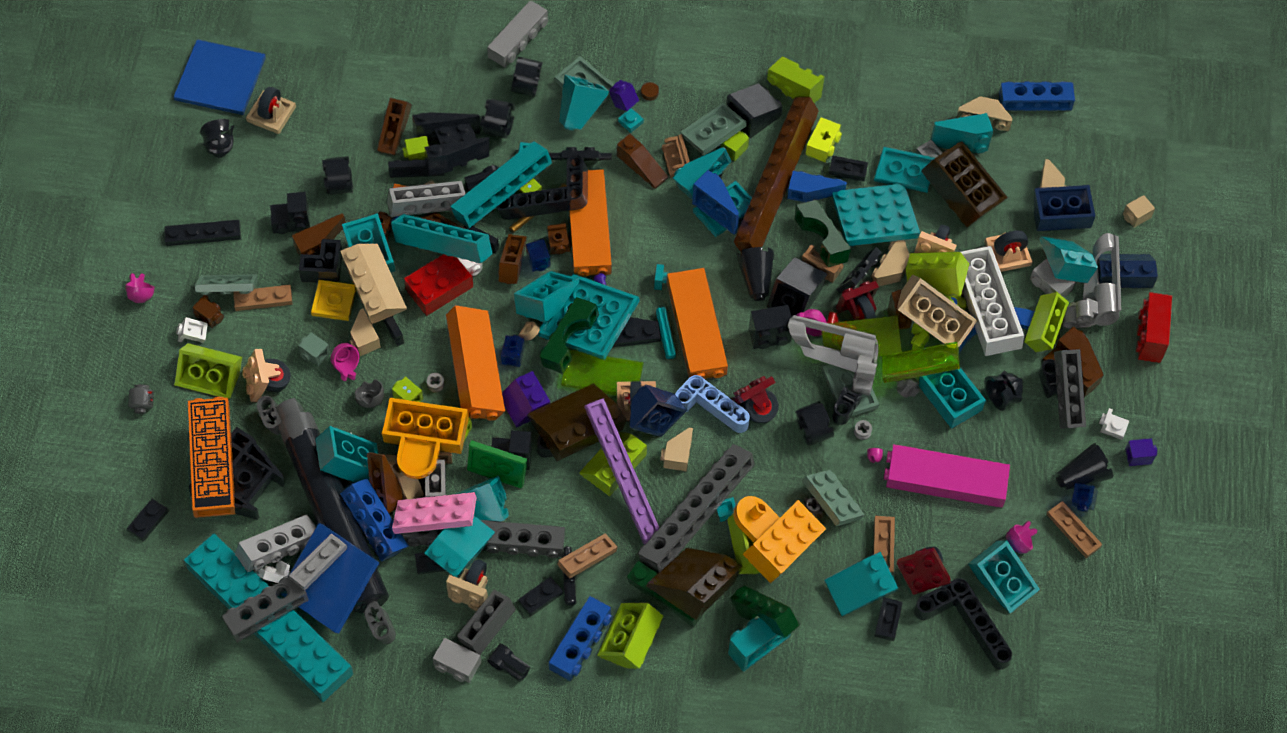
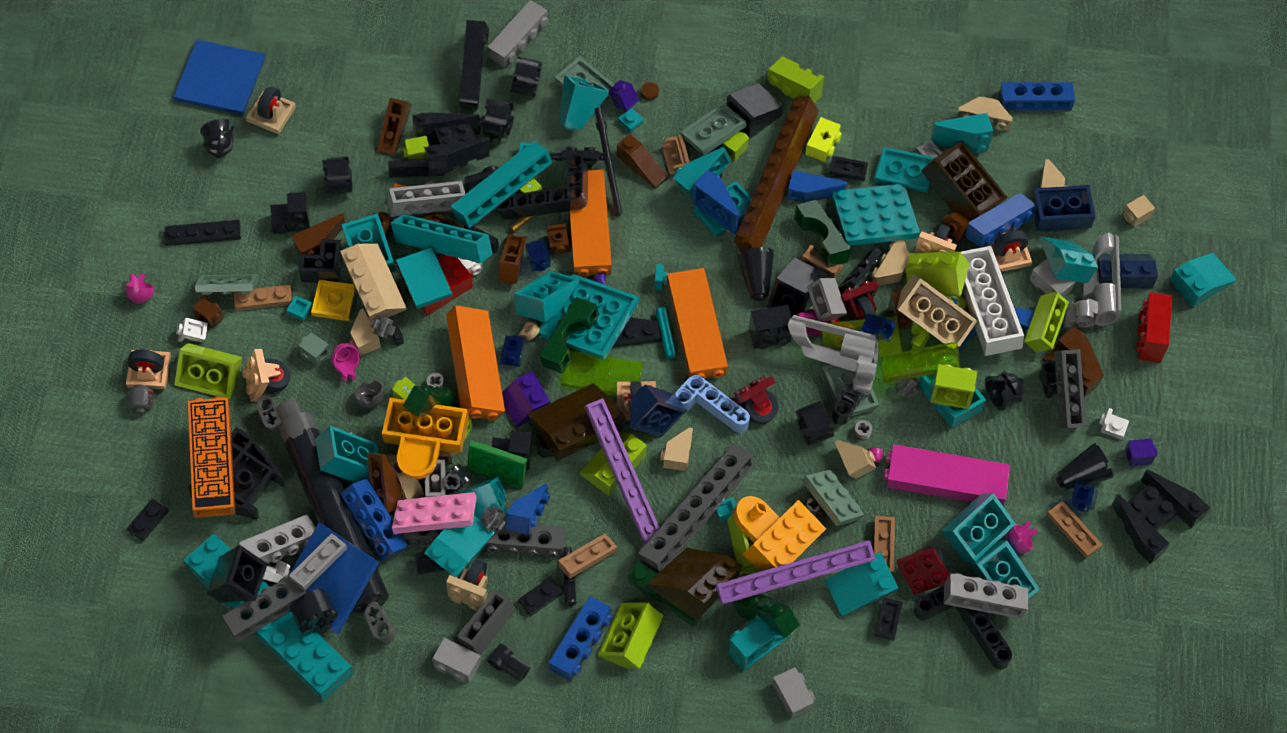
(148, 368): none -> plate
(237, 576): none -> black slope
(299, 308): none -> teal plate
(314, 612): none -> black brick
(383, 327): none -> dark grey gear
(424, 278): none -> teal tile
(424, 398): none -> dark green arch
(456, 477): none -> black piece
(475, 37): none -> black beam
(493, 518): none -> dark grey gear
(525, 511): none -> blue slope
(601, 126): none -> black bar
(793, 692): none -> light grey brick
(795, 572): none -> medium lavender tile
(826, 299): none -> light grey brick
(856, 459): none -> tan slope
(876, 324): none -> clear blue brick
(953, 386): none -> lime brick
(957, 224): none -> reddish brown brick
(978, 527): none -> teal brick
(985, 595): none -> light grey brick
(1000, 220): none -> blue brick
(1154, 509): none -> black wedge
(1201, 279): none -> teal slope

